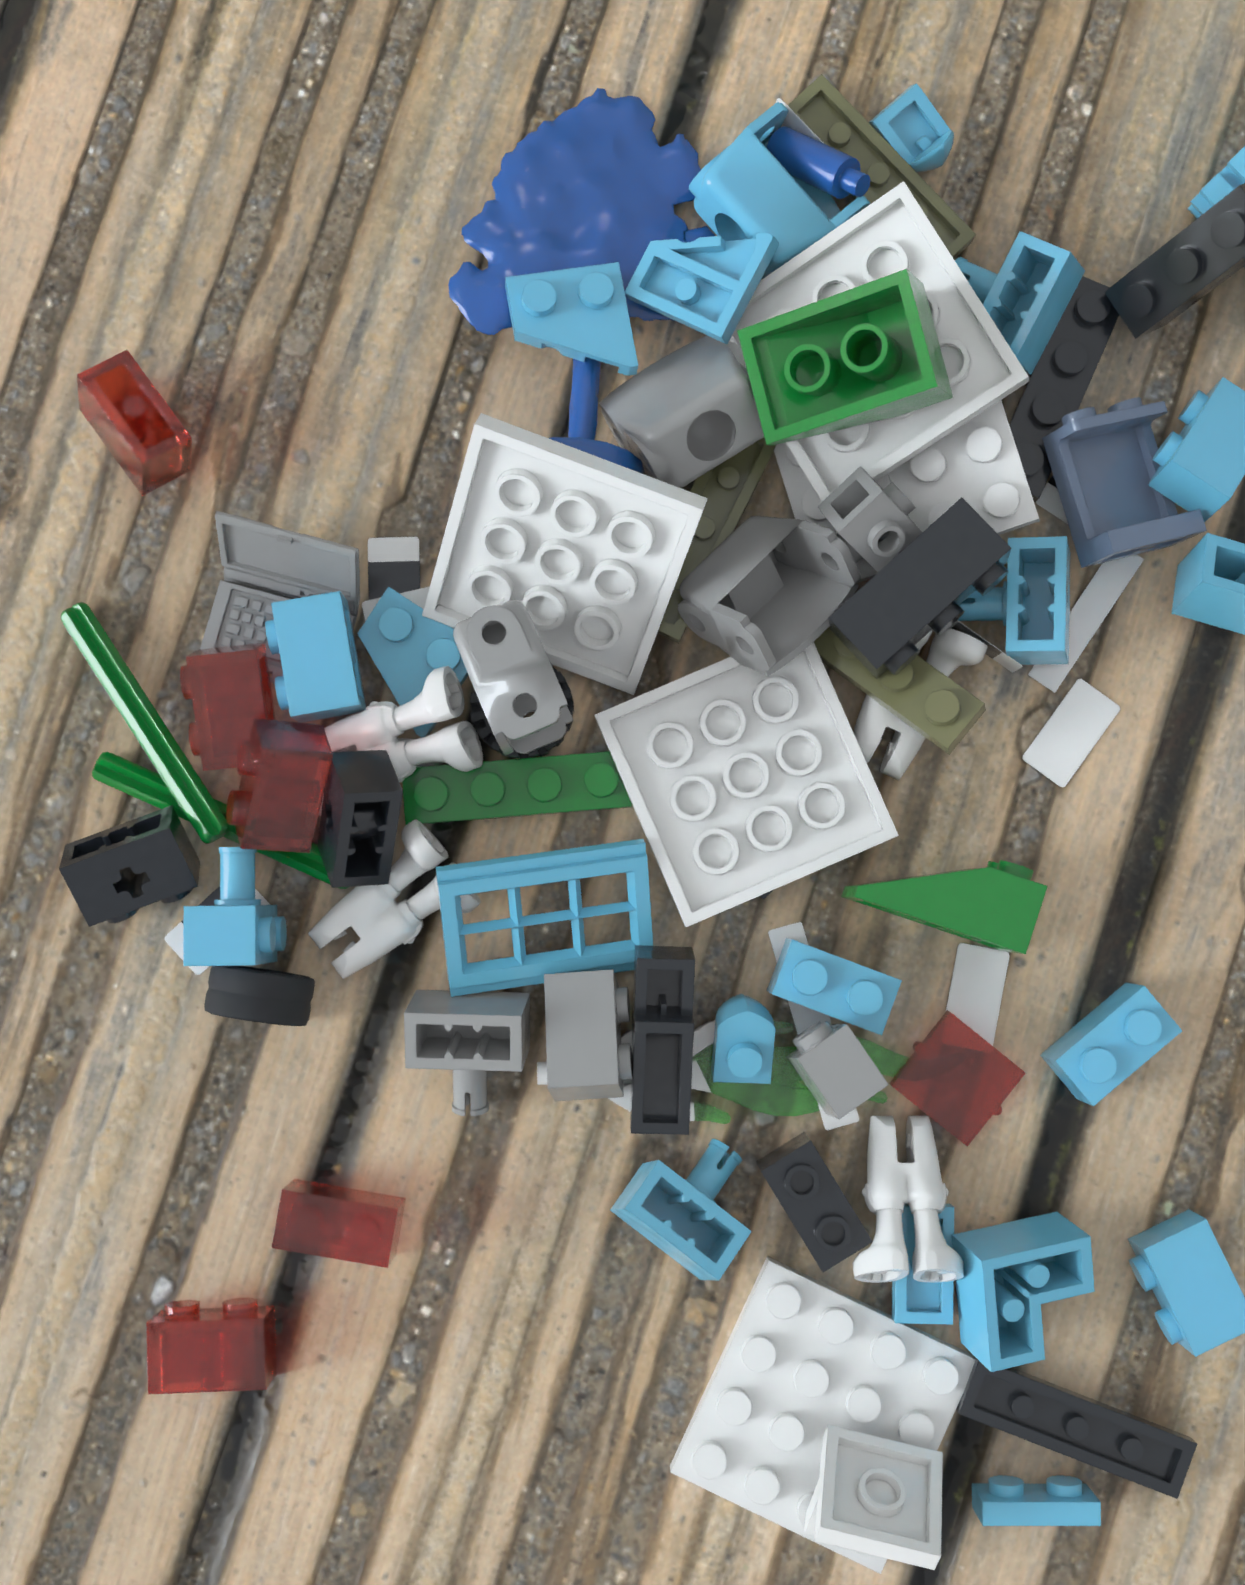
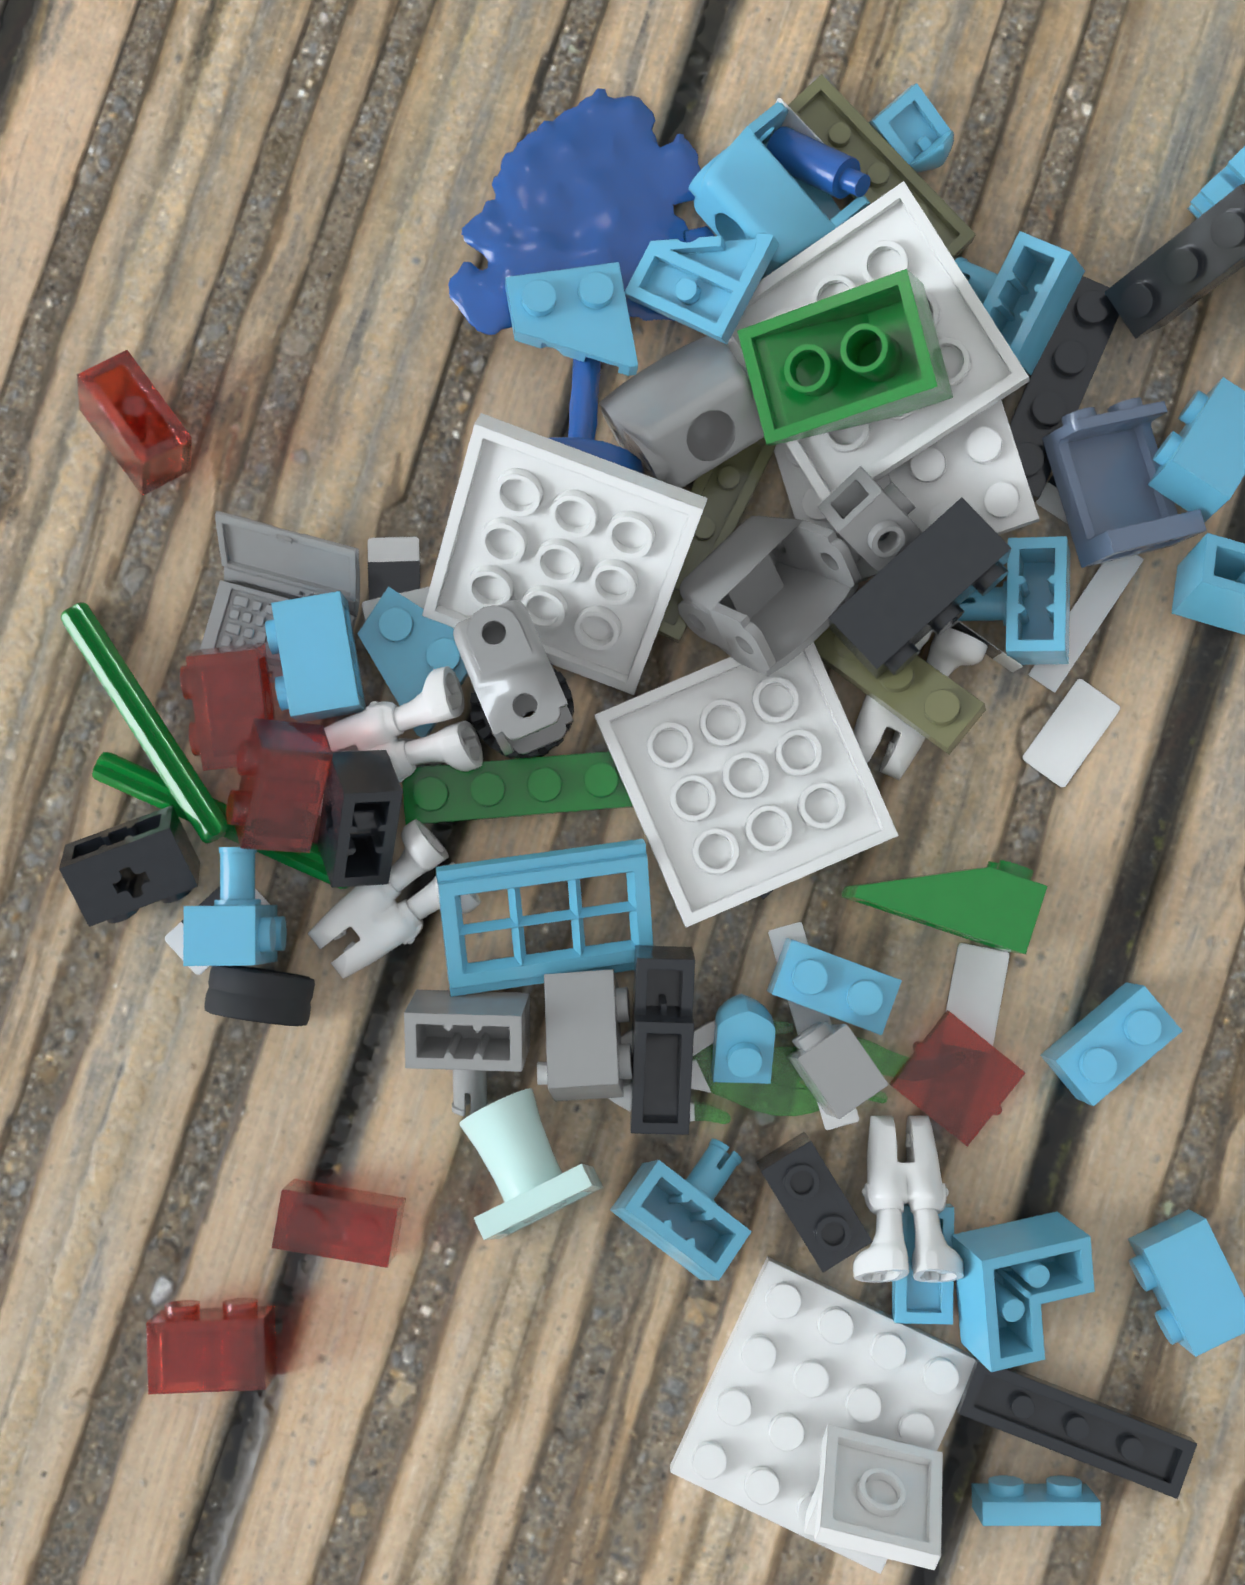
(522, 1165): none -> light aqua plant

